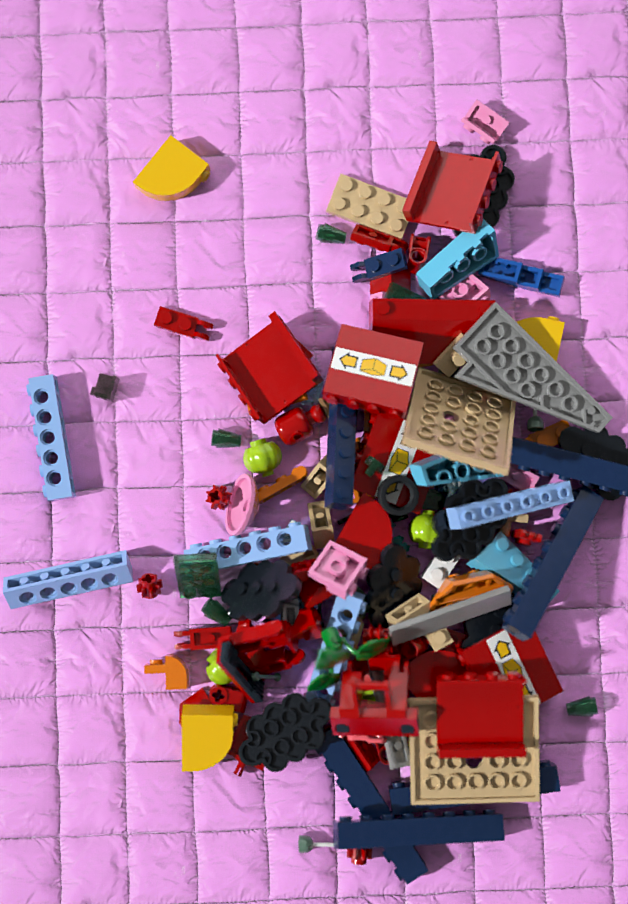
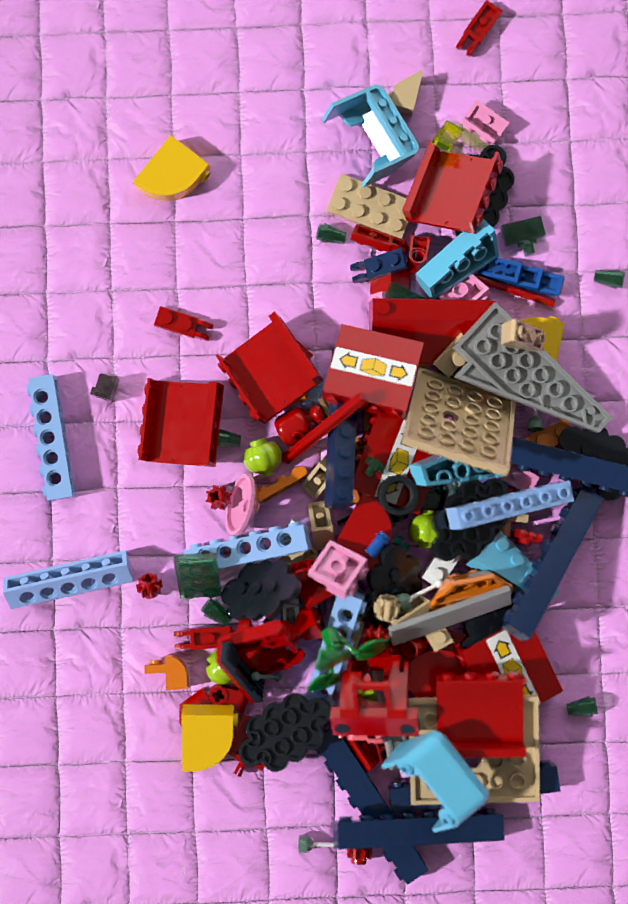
(181, 423): none -> red panel
(324, 427): none -> red axle
(377, 544): none -> blue pin
(383, 125): none -> medium azure windscreen
(387, 607): none -> tan gear
(406, 93): none -> tan slope
(407, 600): none -> hinge
(445, 775): none -> medium azure windscreen
(447, 136): none -> clear neon green tile
(480, 26): none -> red hinge
(517, 291): none -> red bar
(522, 336): none -> tan slope
(524, 233): none -> clear green hinge
(611, 278): none -> clear green cone

